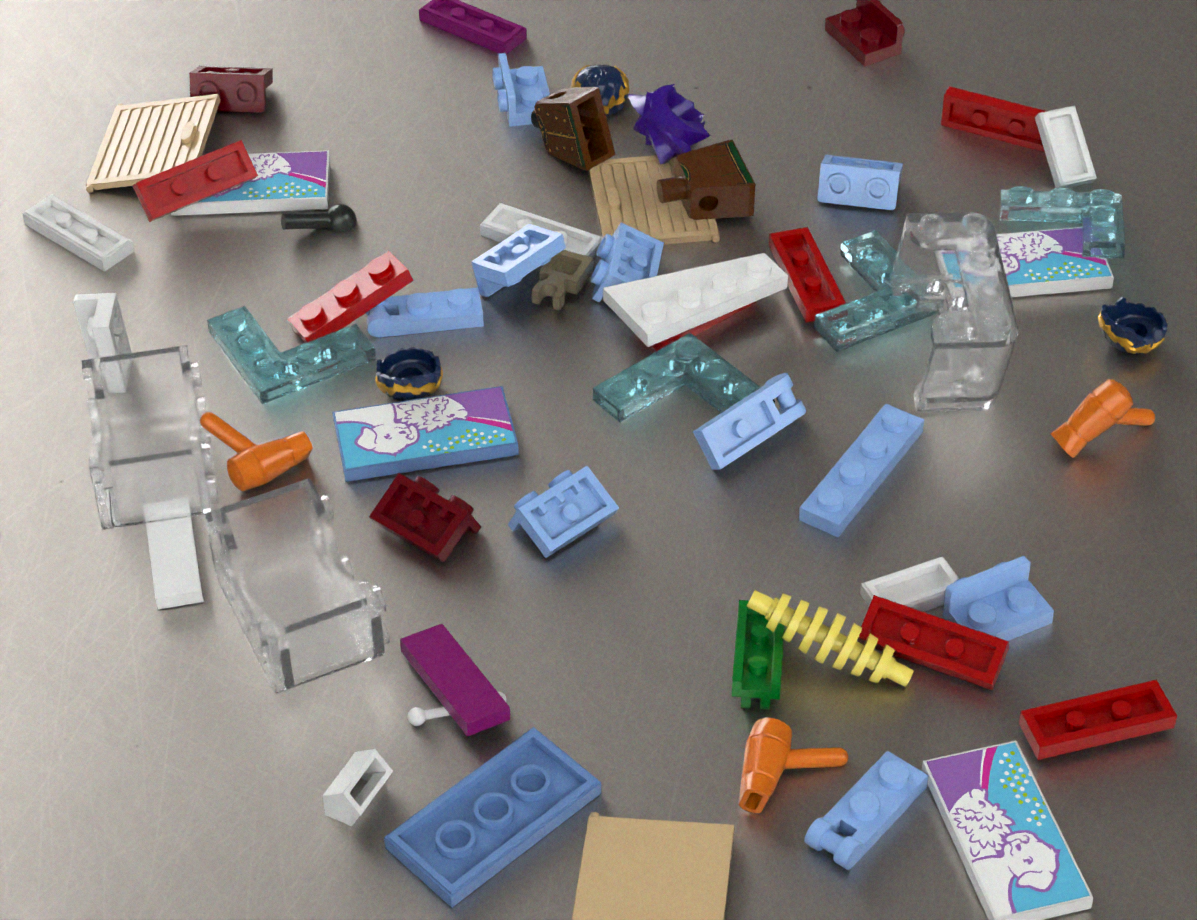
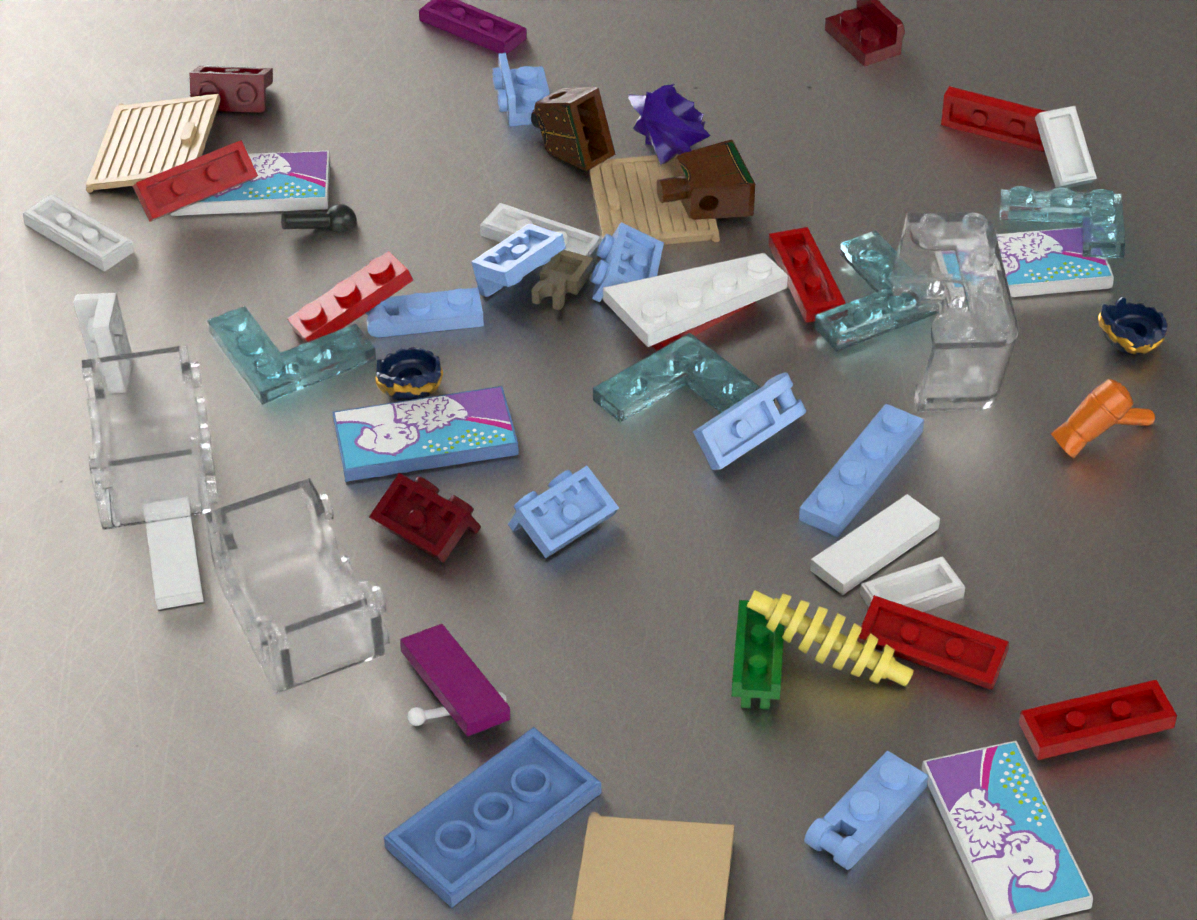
(254, 463): orange piece -> none
(337, 798): white piece -> none
(611, 83): dark blue hair -> none
(767, 756): orange piece -> none
(859, 182): light blue bracket -> none
(874, 544): none -> white tile
(998, 601): light blue bracket -> none

